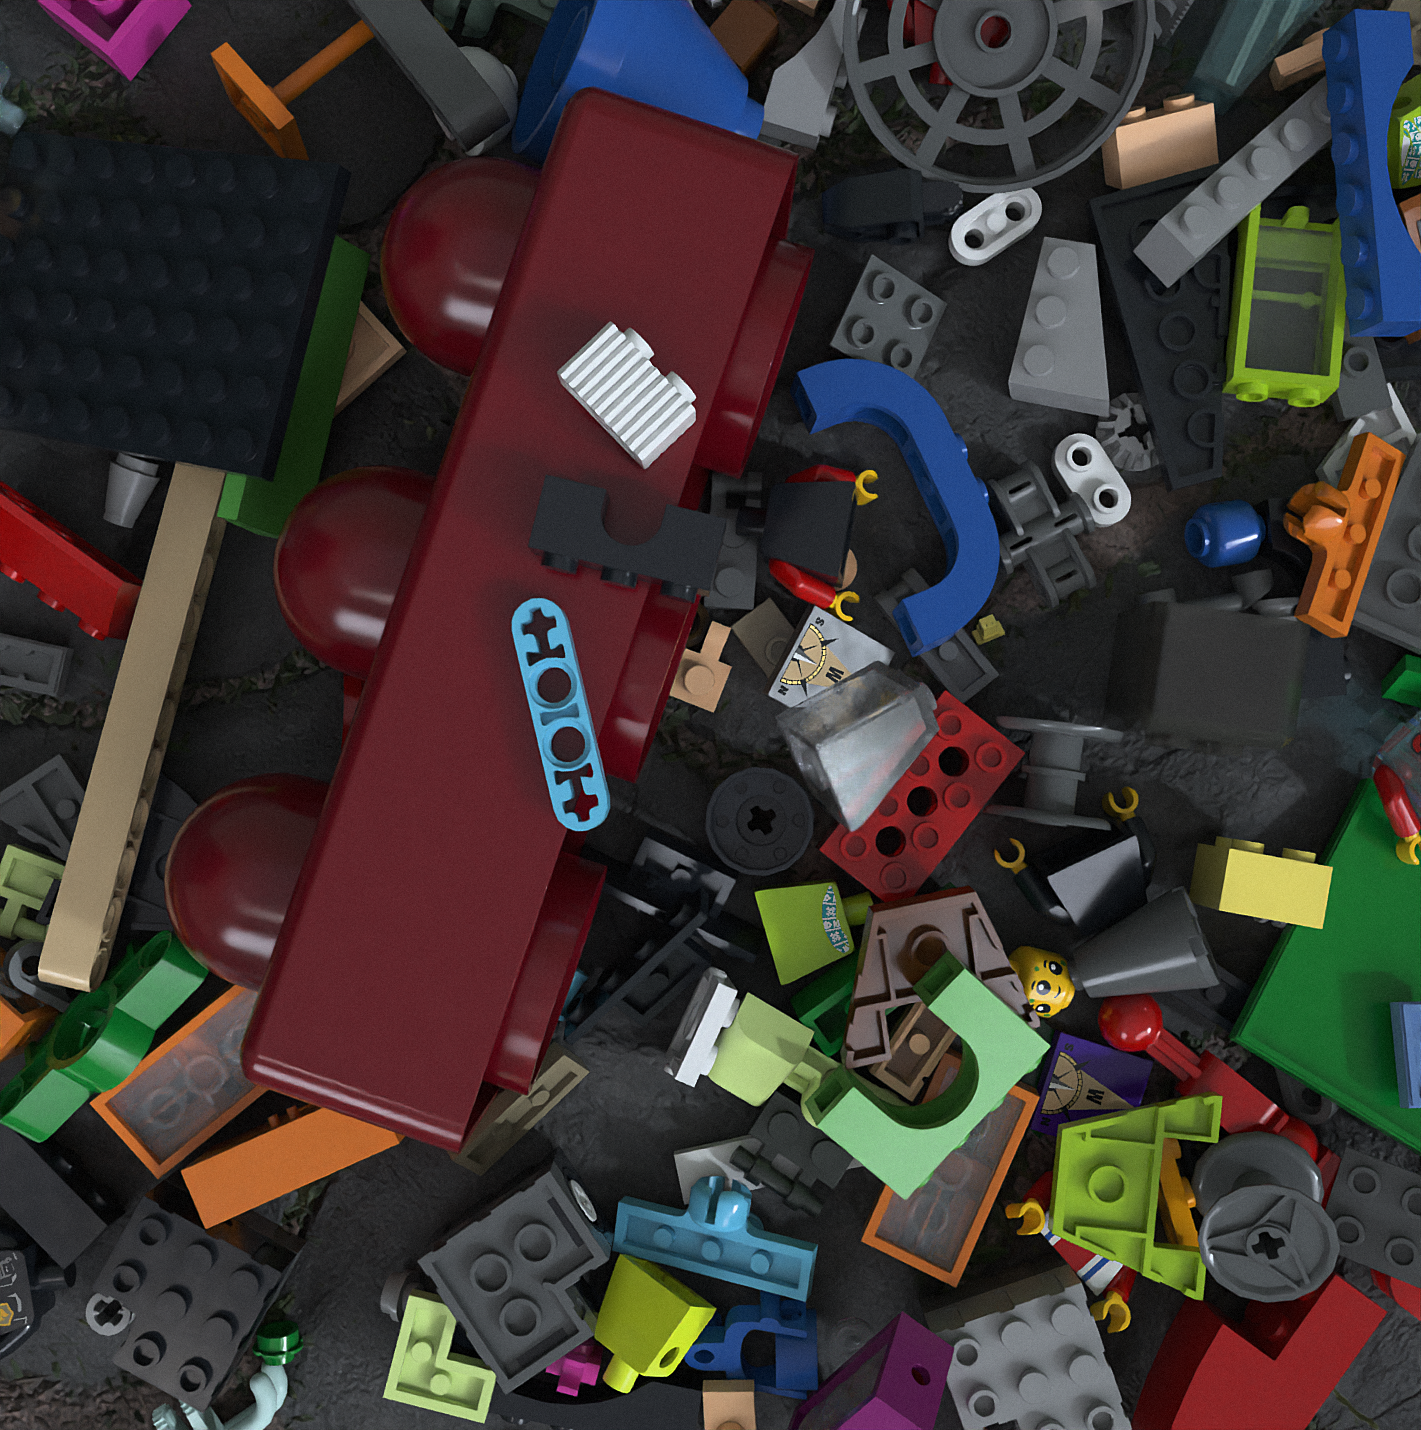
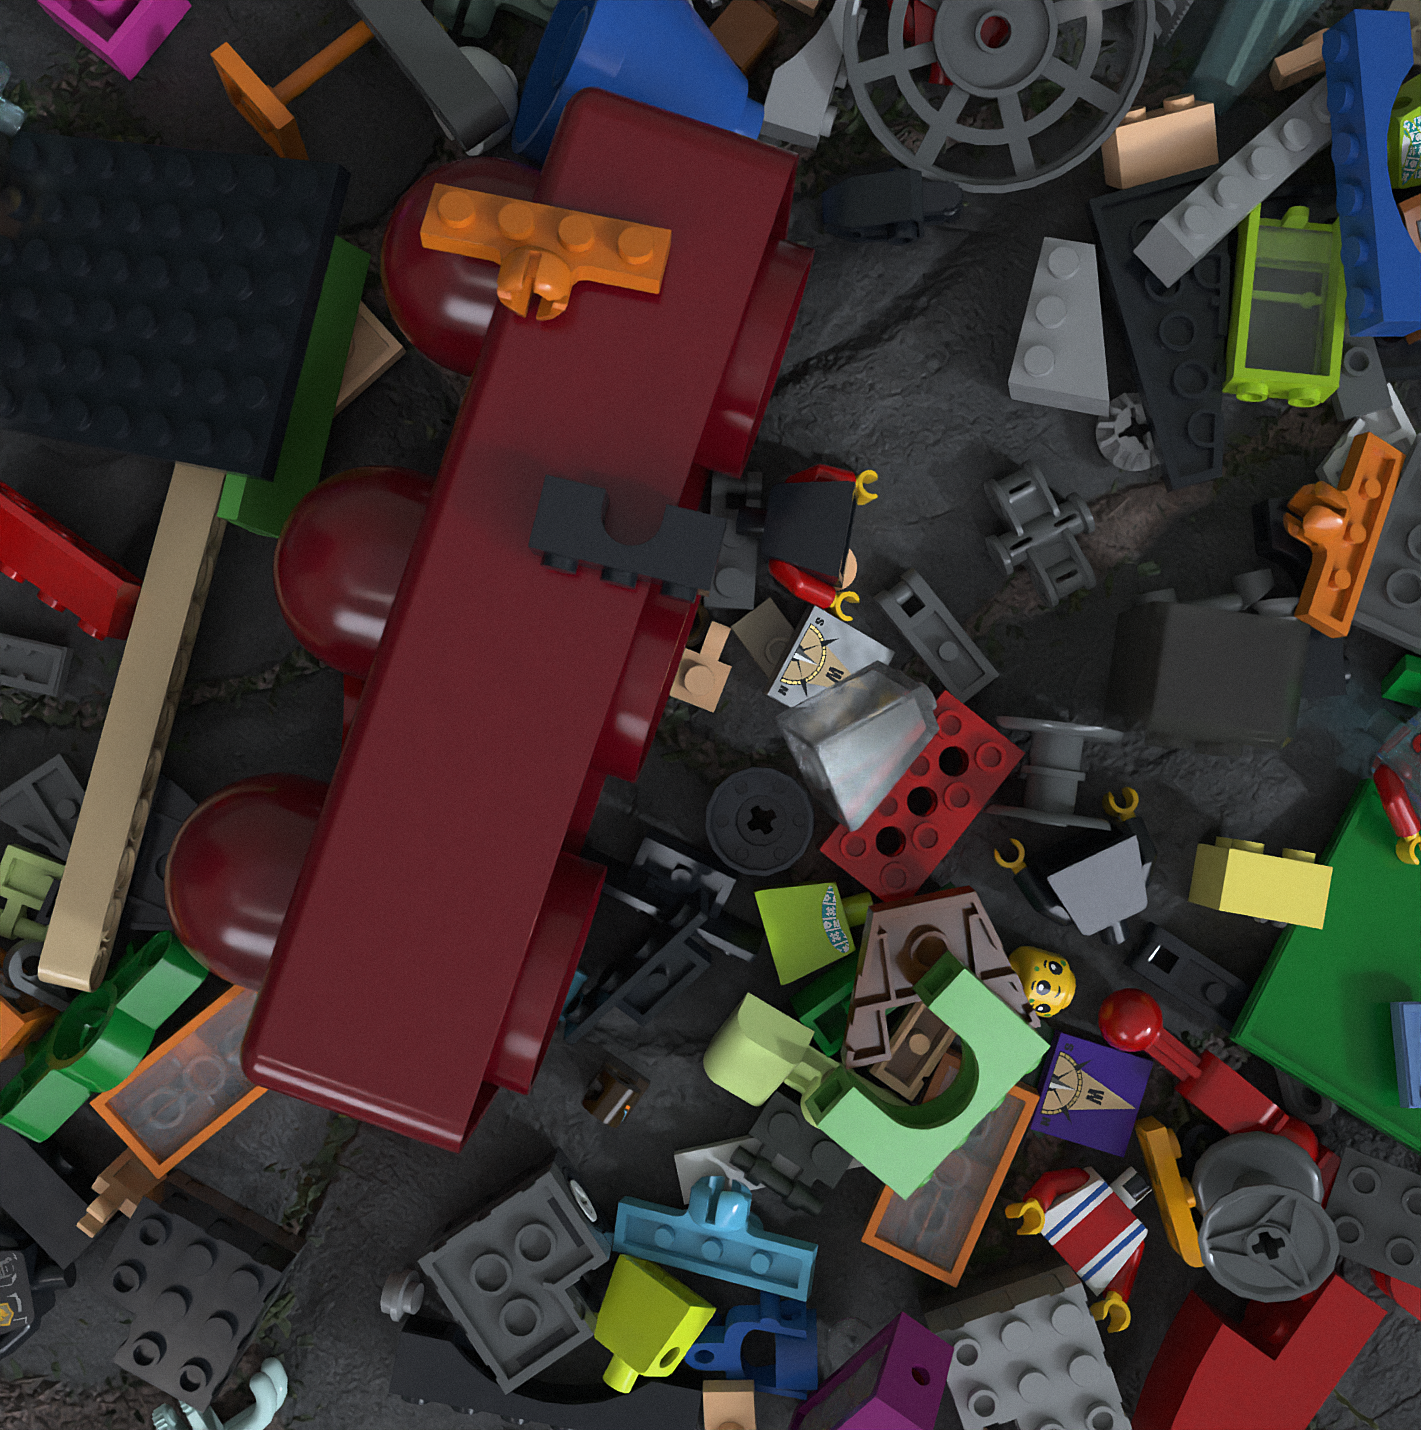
(101, 1322): light grey bush -> none
(120, 1189): none -> light nougat plate
(129, 488): light grey cone -> none
(278, 1159): orange brick -> none
(278, 1342): green plate -> none
(426, 1370): yellowish green plate -> none
(515, 1114): dark tan plate -> none
(544, 246): none -> orange plate
(569, 712): medium azure beam -> none
(577, 1366): dark pink plate -> none
(614, 1091): none -> dark brown leg
(628, 393): white brick -> none
(710, 1008): white plate -> none
(887, 319): dark grey hinge -> none
(938, 462): blue arch -> none
(987, 630): light yellow piece -> none
(993, 227): white plate -> none
(1092, 479): white plate -> none
(1110, 1185): lime wing -> none
(1147, 952): dark grey cone -> none
(1224, 533): blue head -> none

